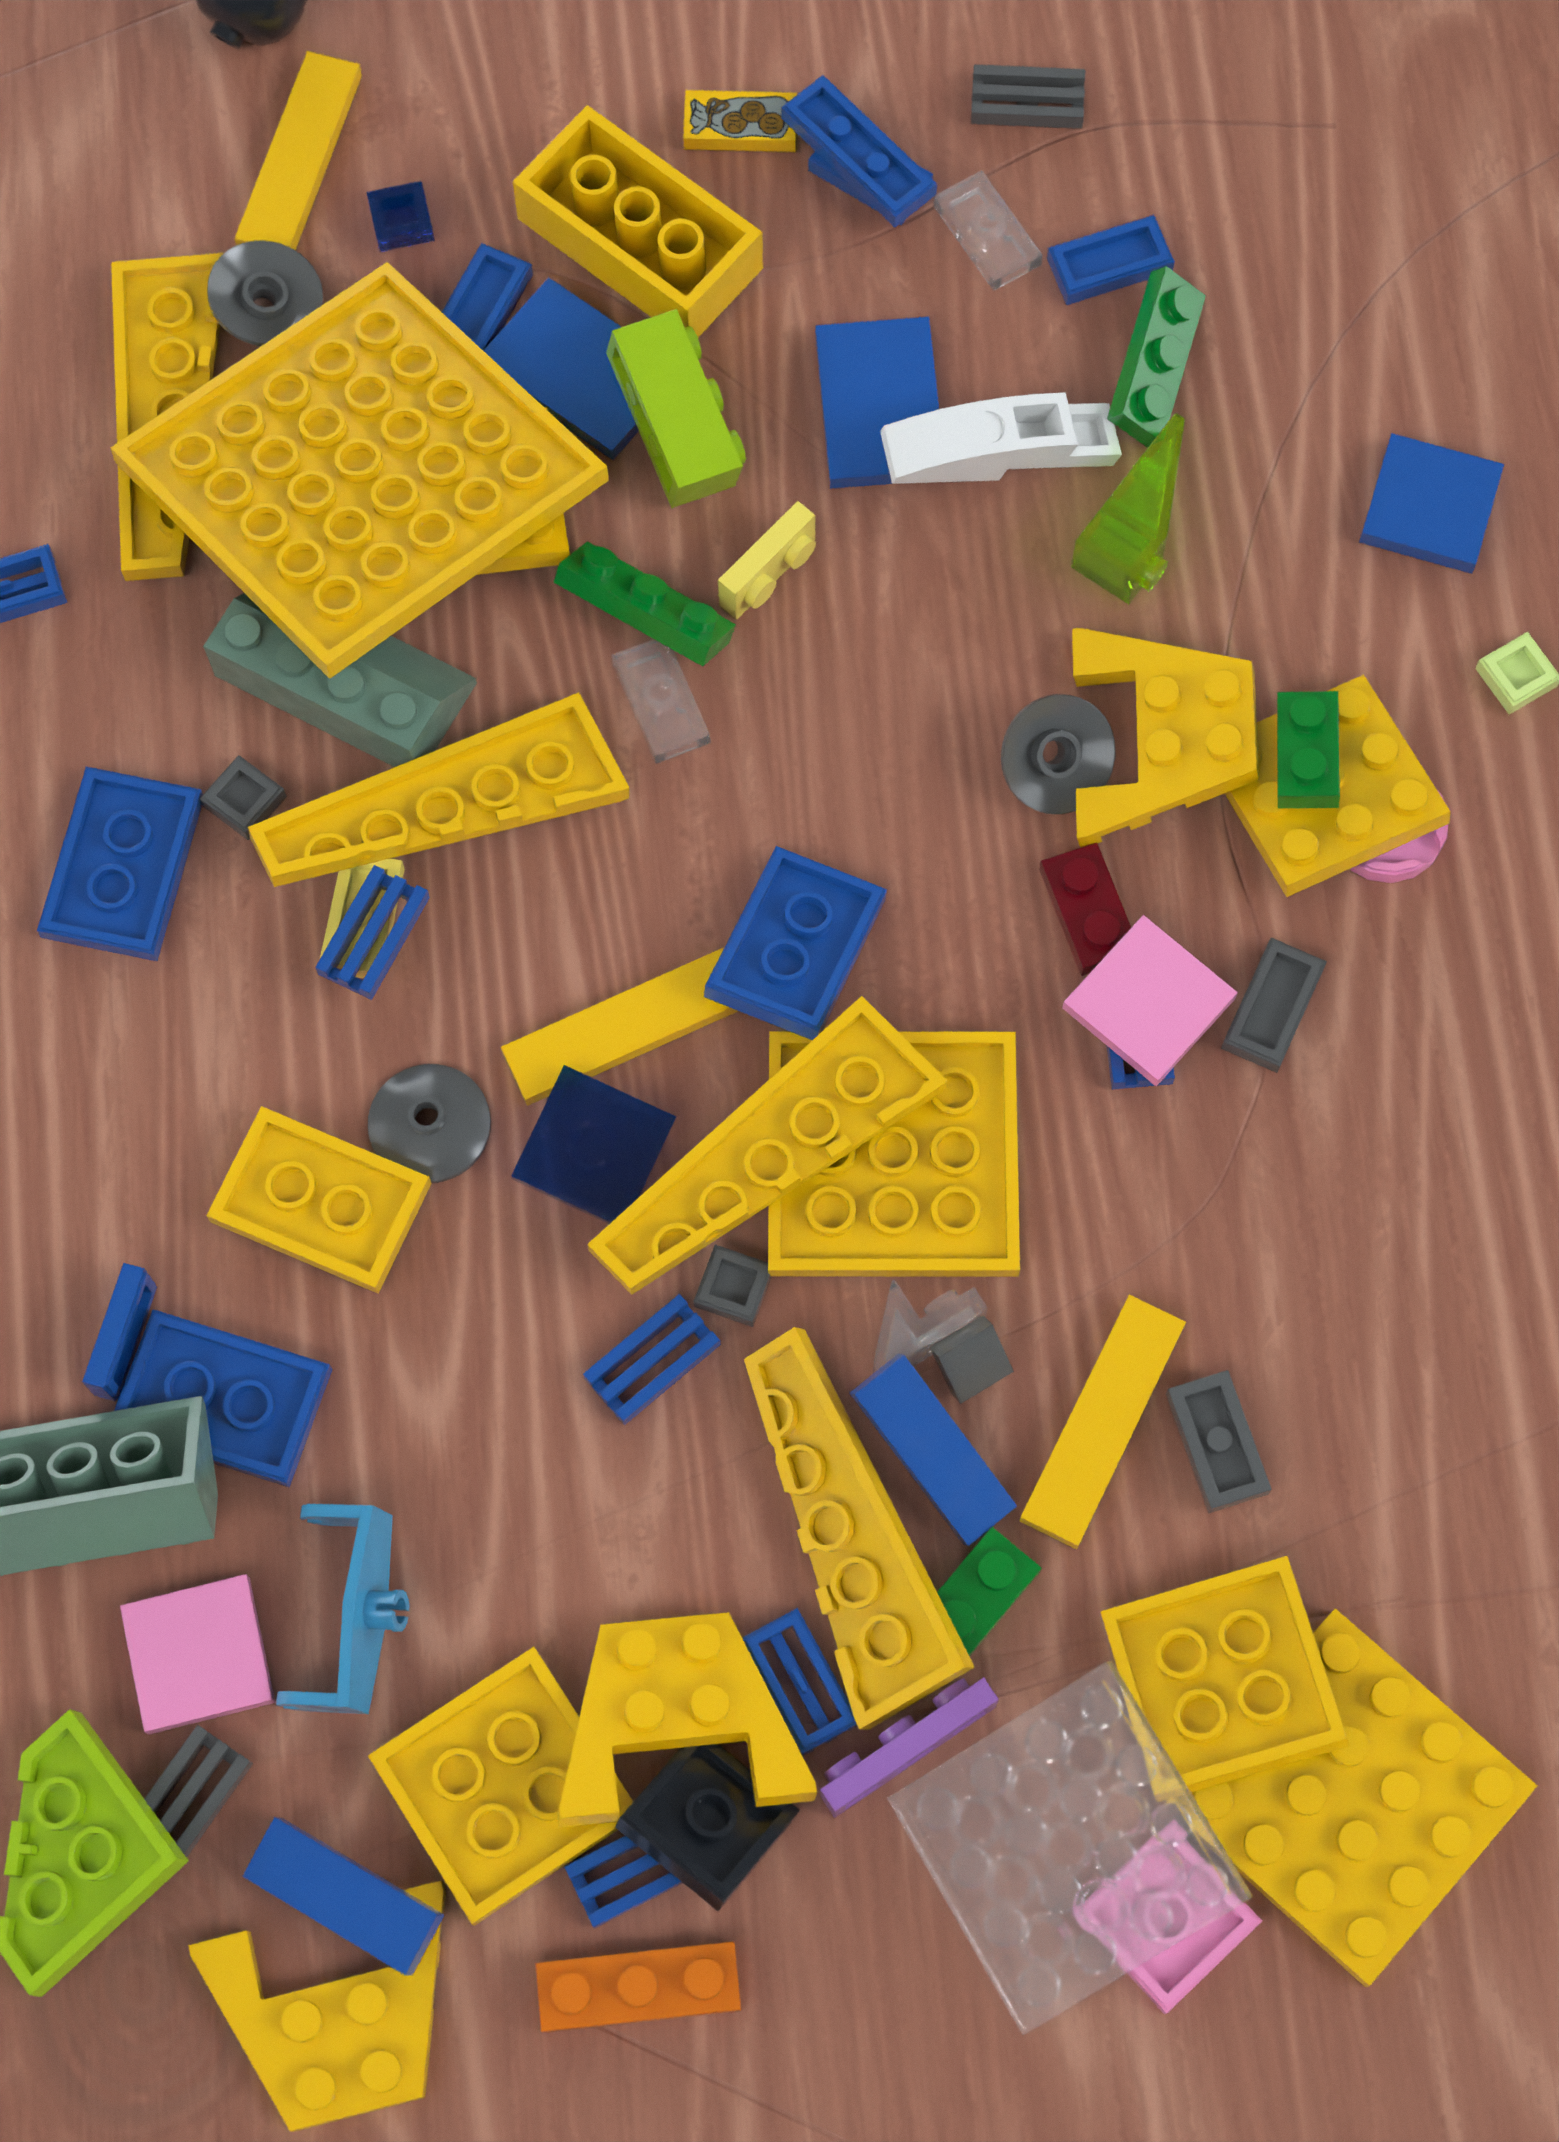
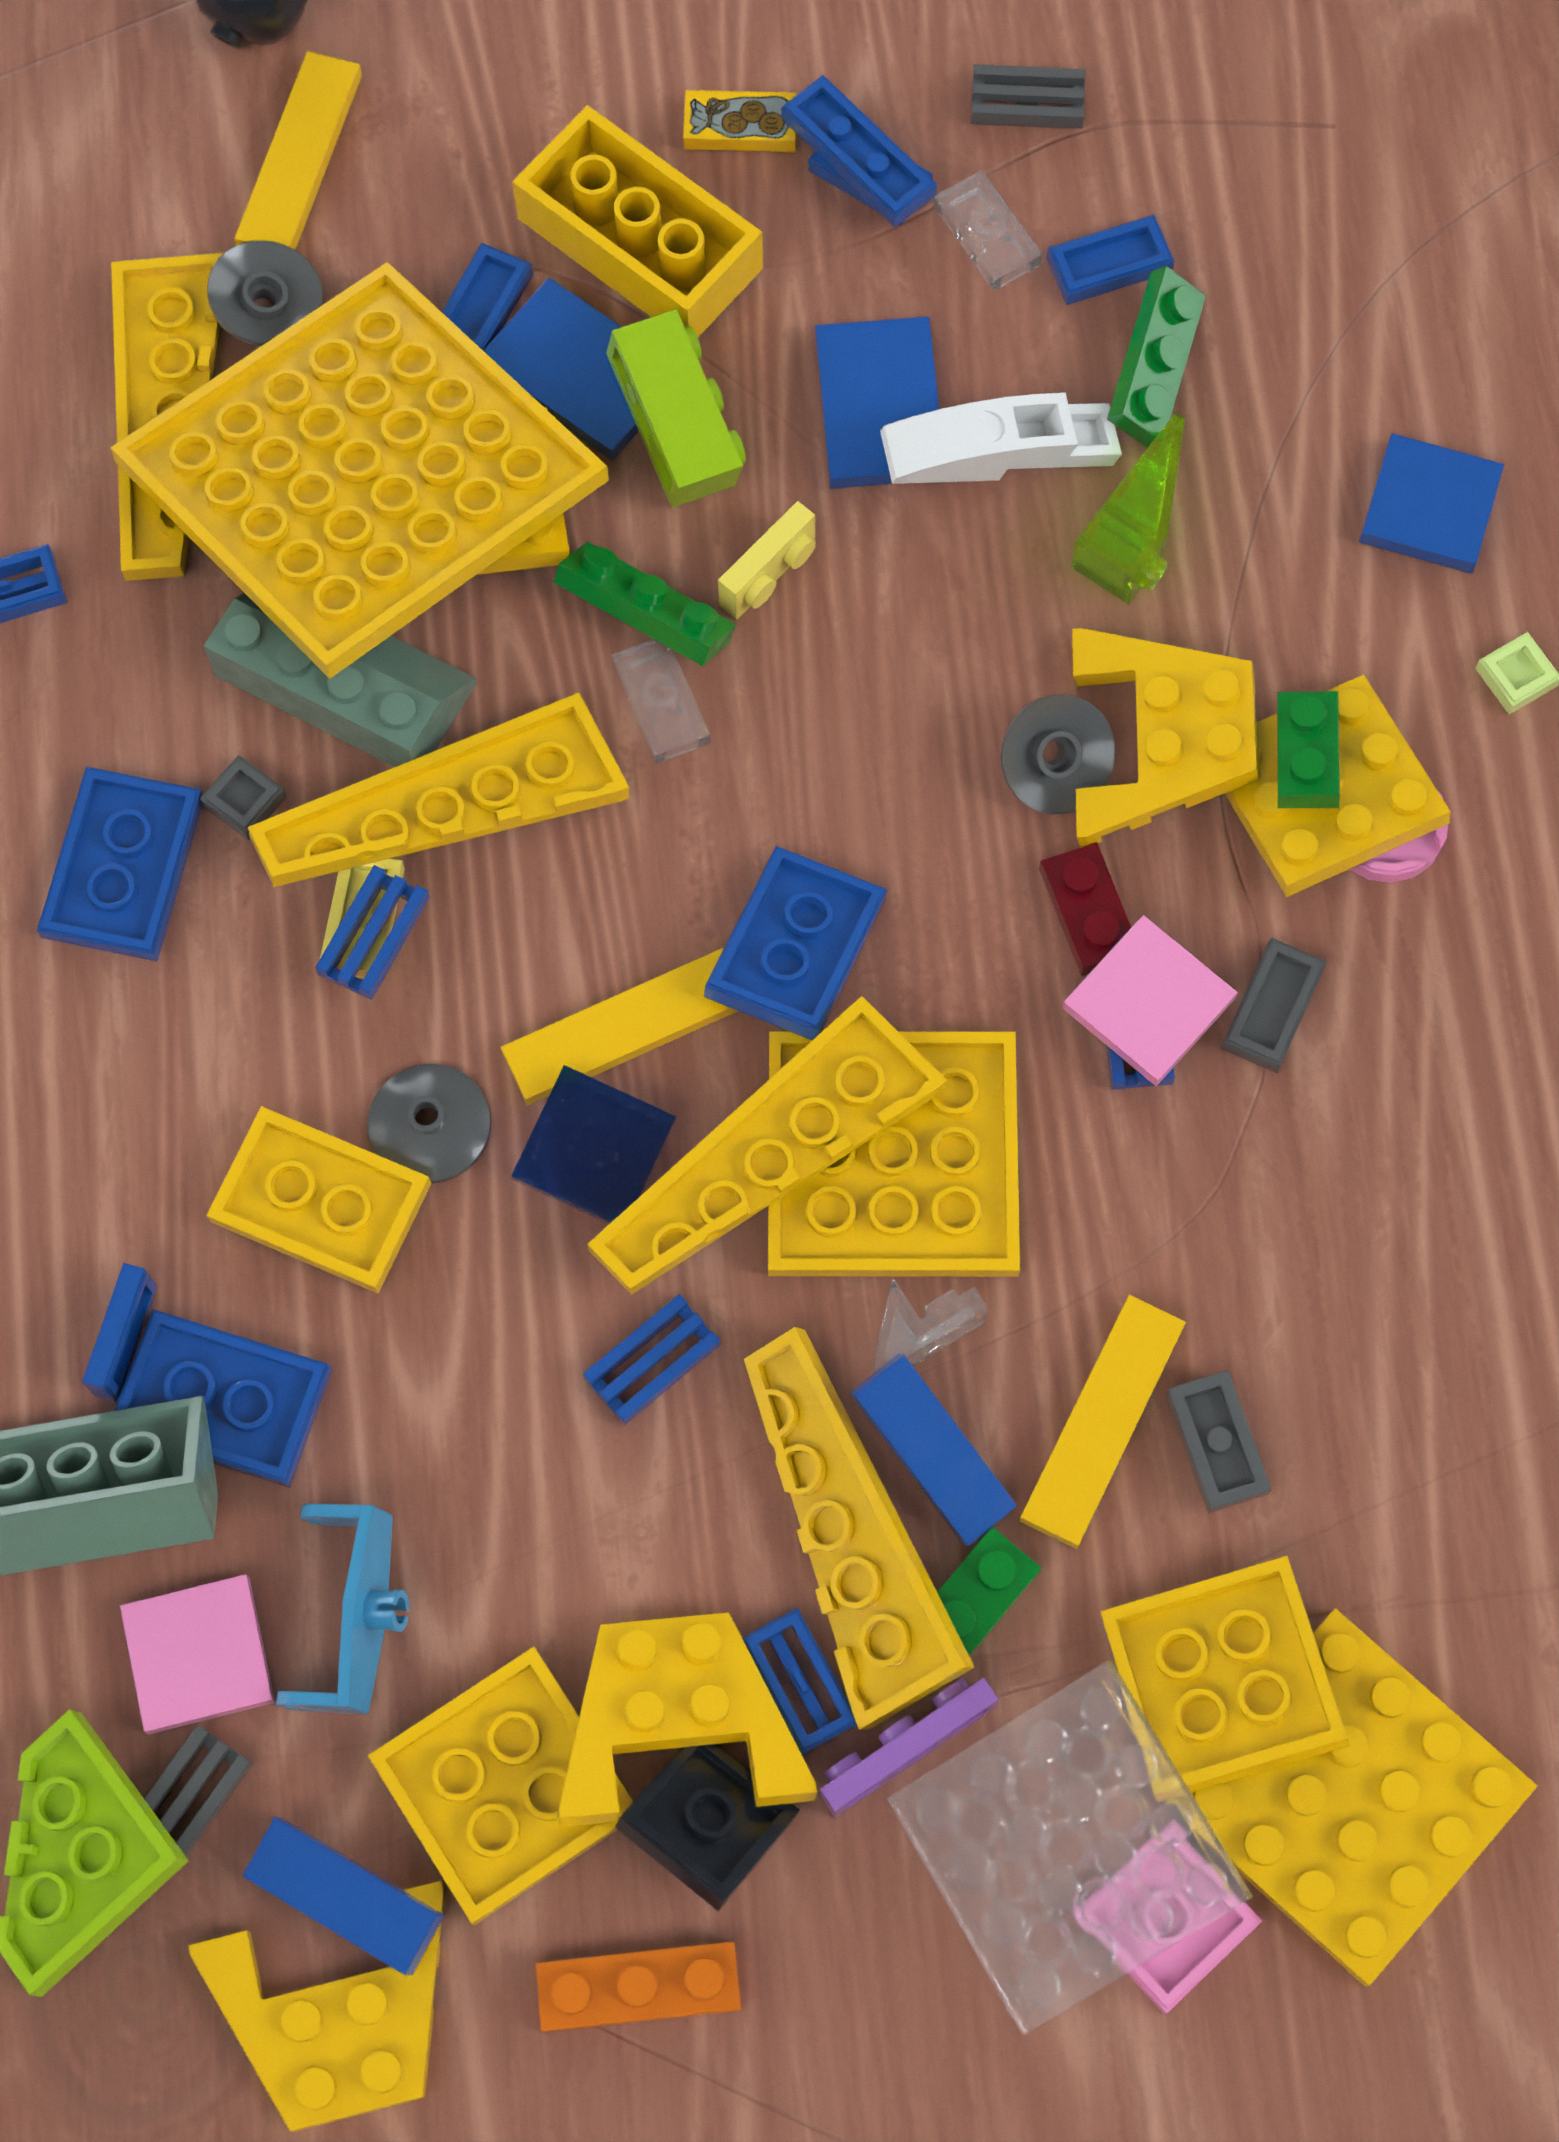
(400, 216): clear blue plate -> none
(588, 1892): blue tile -> none
(733, 1285): dark grey tile -> none
(971, 1359): dark grey tile -> none

